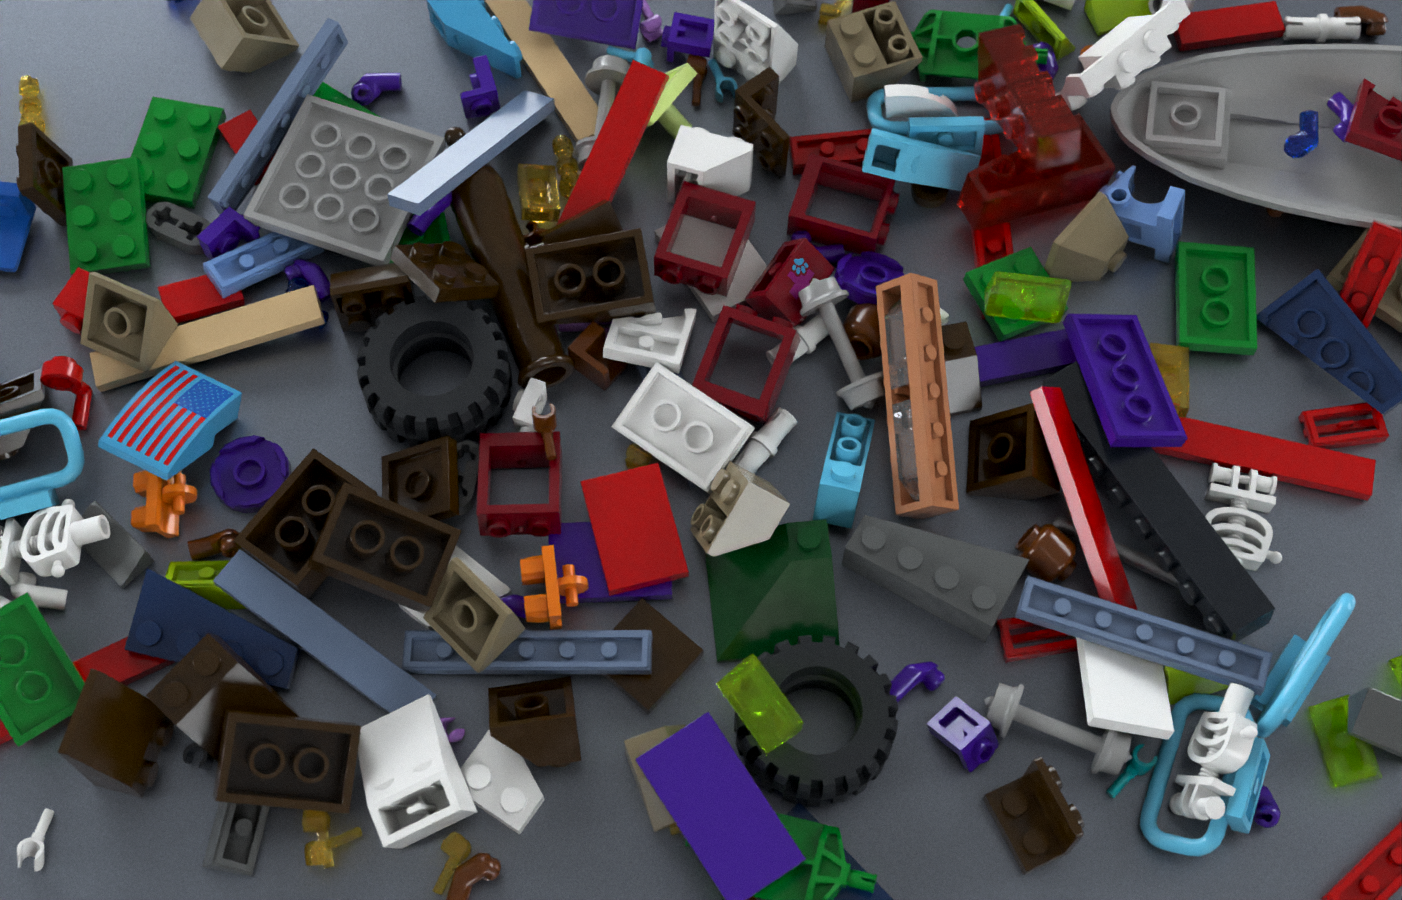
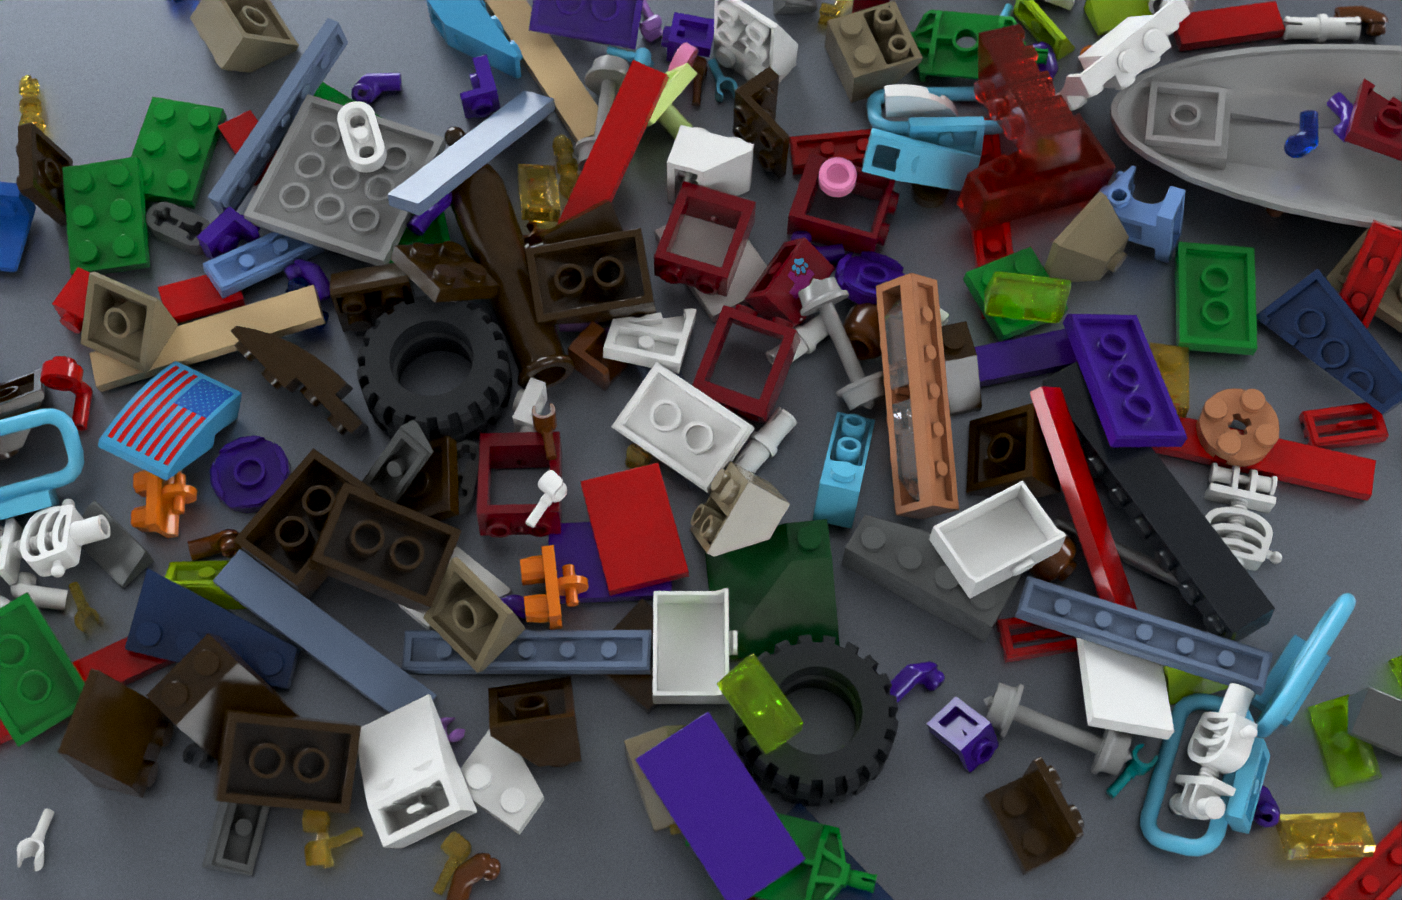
(83, 608): none -> clear yellow hand
(293, 366): none -> dark brown slope
(363, 139): none -> white plate
(399, 462): none -> dark grey slope
(554, 491): none -> white hand
(685, 54): none -> bright pink tile
(691, 646): none -> white container
(837, 177): none -> bright pink tile
(996, 539): none -> white container
(1247, 407): none -> nougat plate
(1325, 835): none -> clear yellow plate

